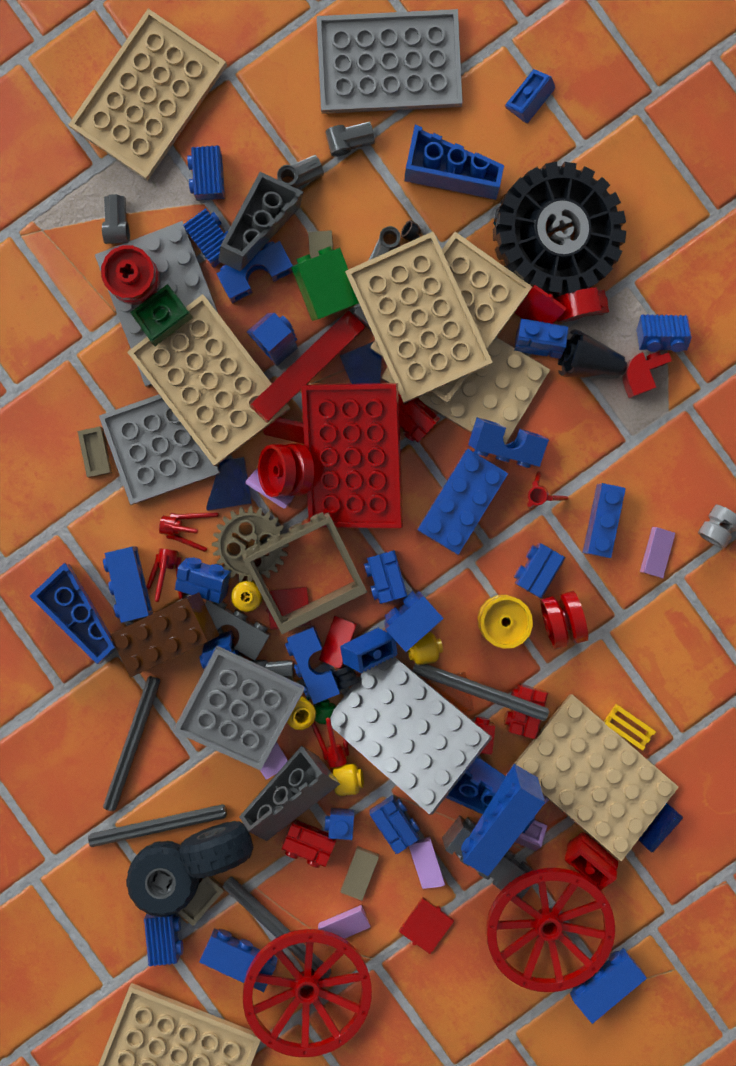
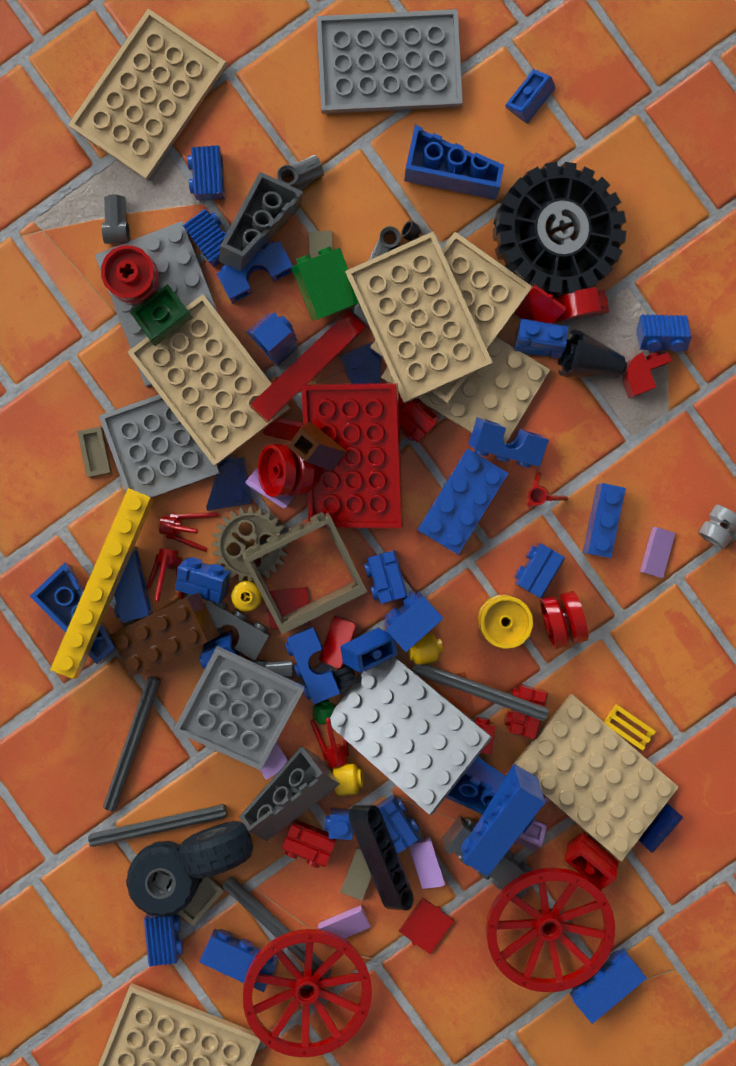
(102, 584): none -> yellow brick
(305, 715): yellow head -> none
(316, 447): none -> reddish brown slope
(343, 139): dark grey piece -> none
(381, 857): none -> black beam

